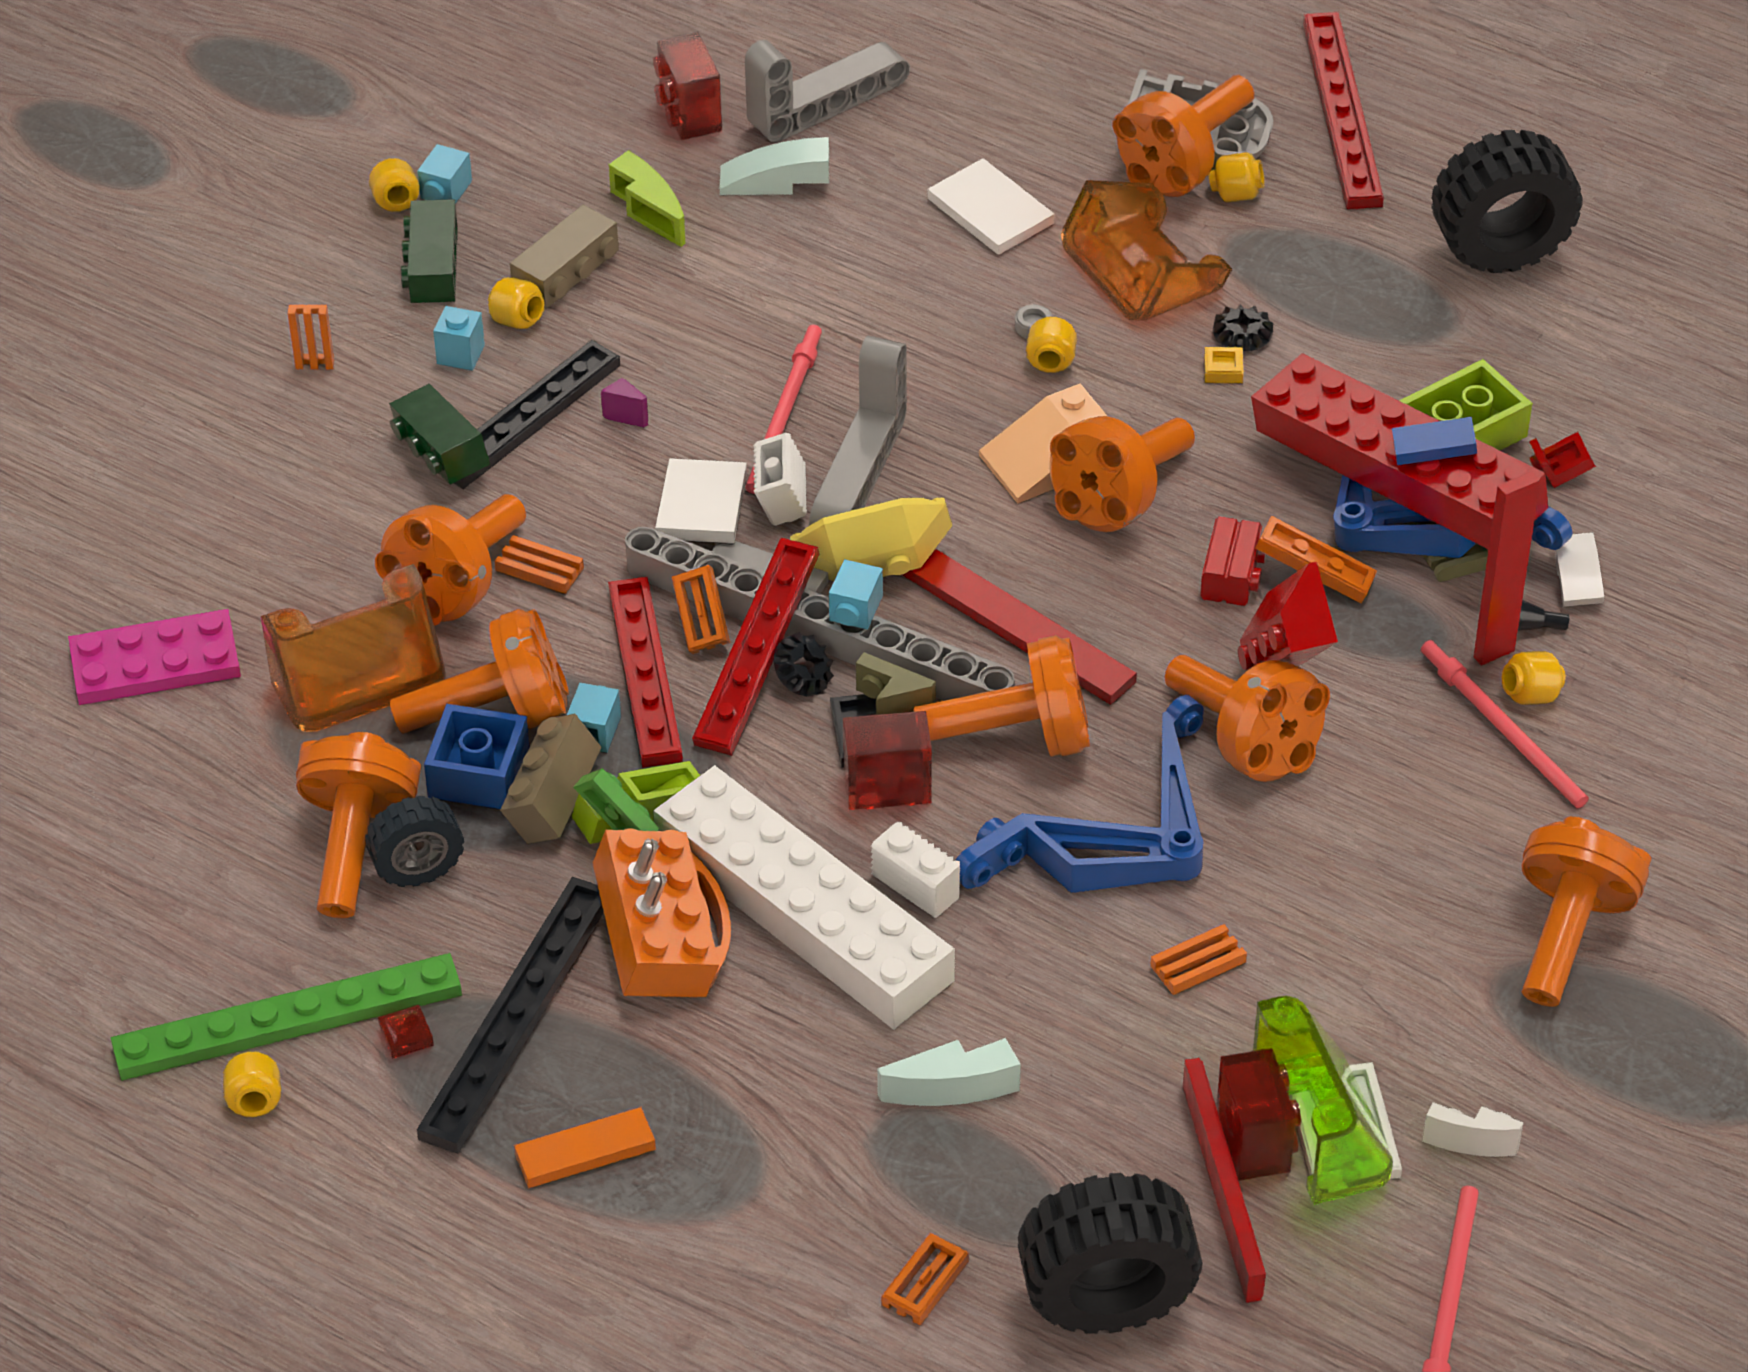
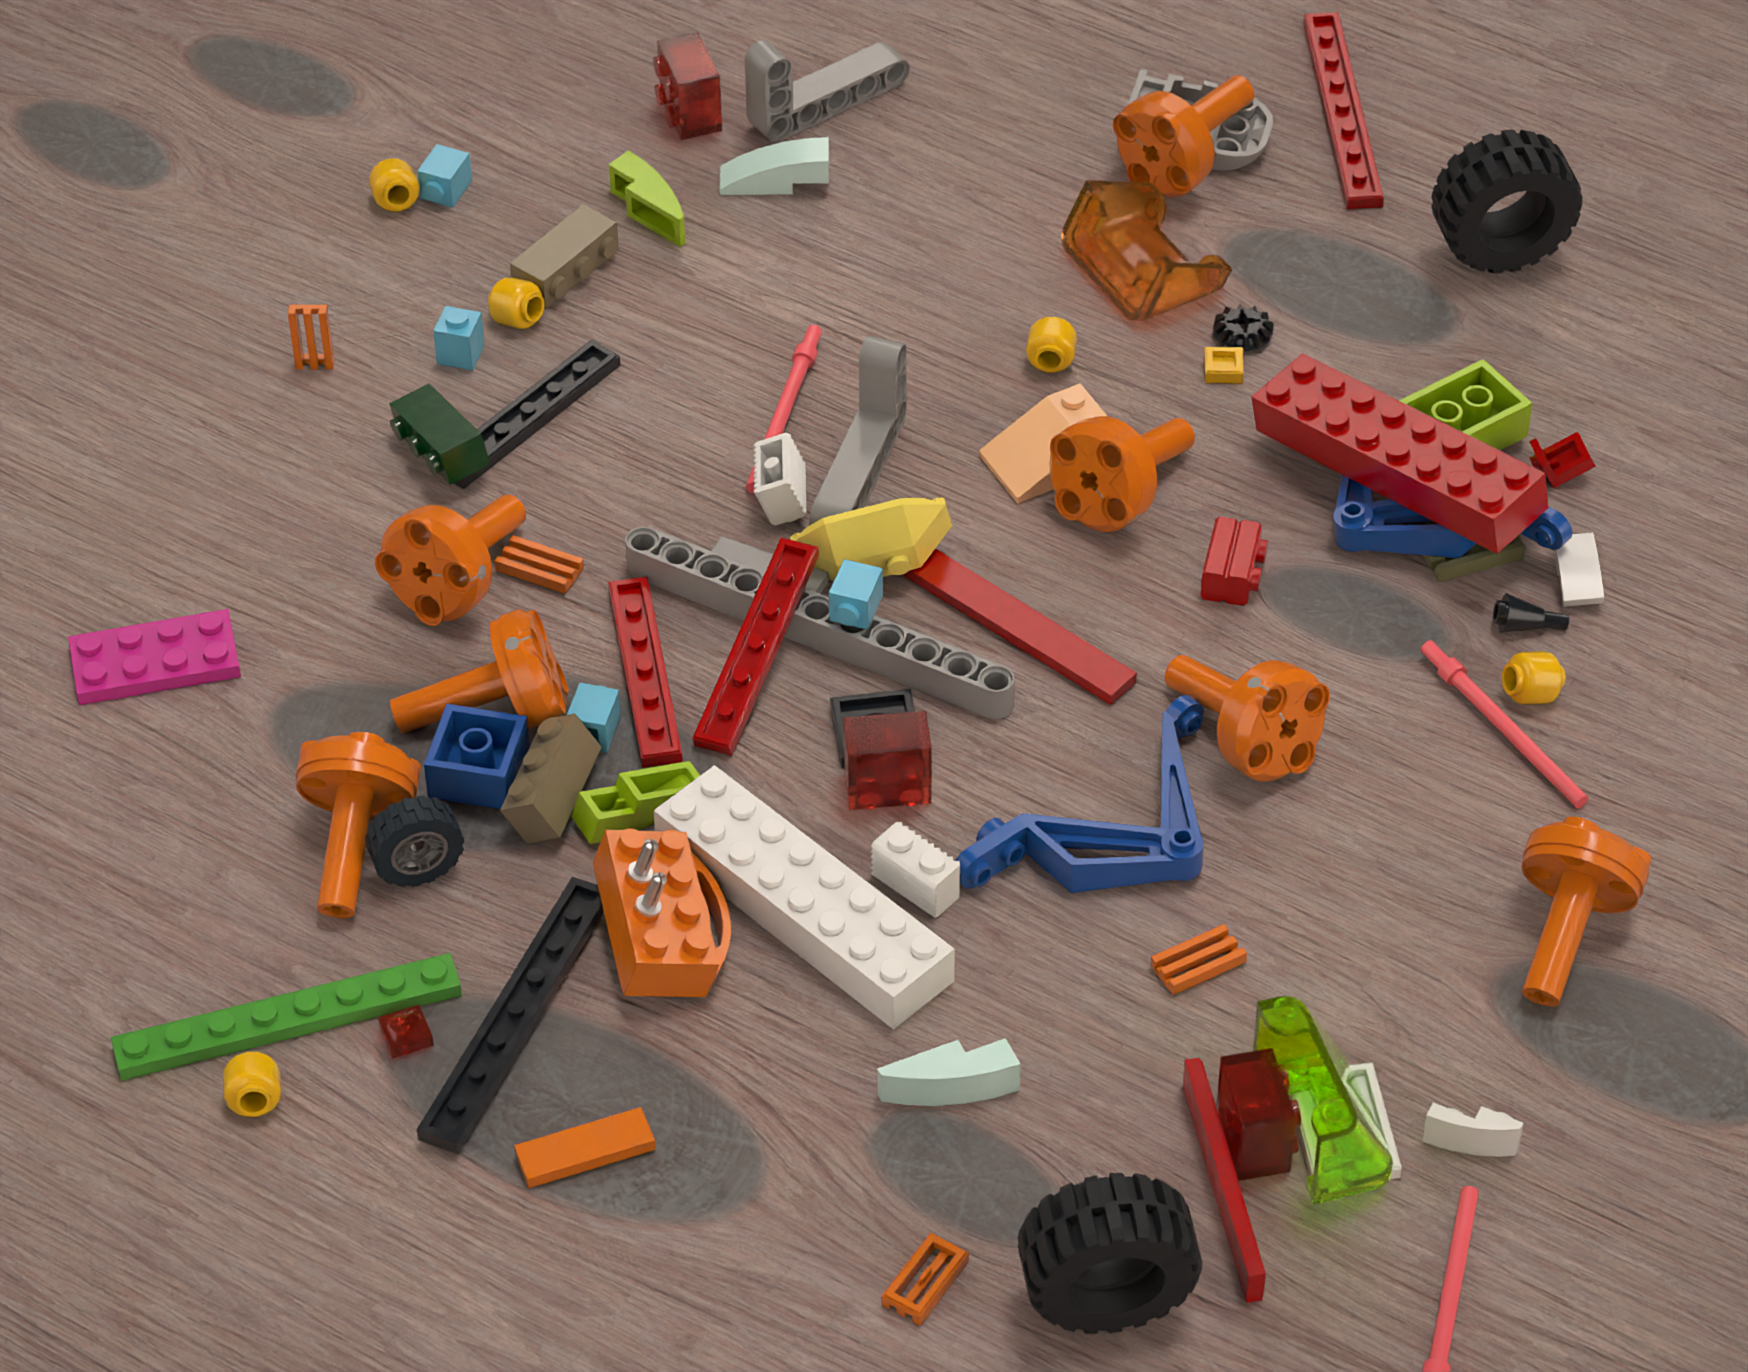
(355, 658): clear orange windscreen -> none
(430, 251): brick -> none
(612, 803): bright green plate -> none
(624, 404): magenta slope -> none
(702, 500): white tile -> none
(708, 640): orange tile -> none
(799, 678): black gear -> none
(892, 686): olive slope -> none
(990, 206): white tile -> none
(1027, 316): light grey tile -> none
(1050, 697): orange piece -> none
(1237, 177): yellow head -> none
(1290, 622): red slope -> none
(1298, 549): orange tile -> none
(1434, 440): tile -> none
(1506, 567): red tile -> none

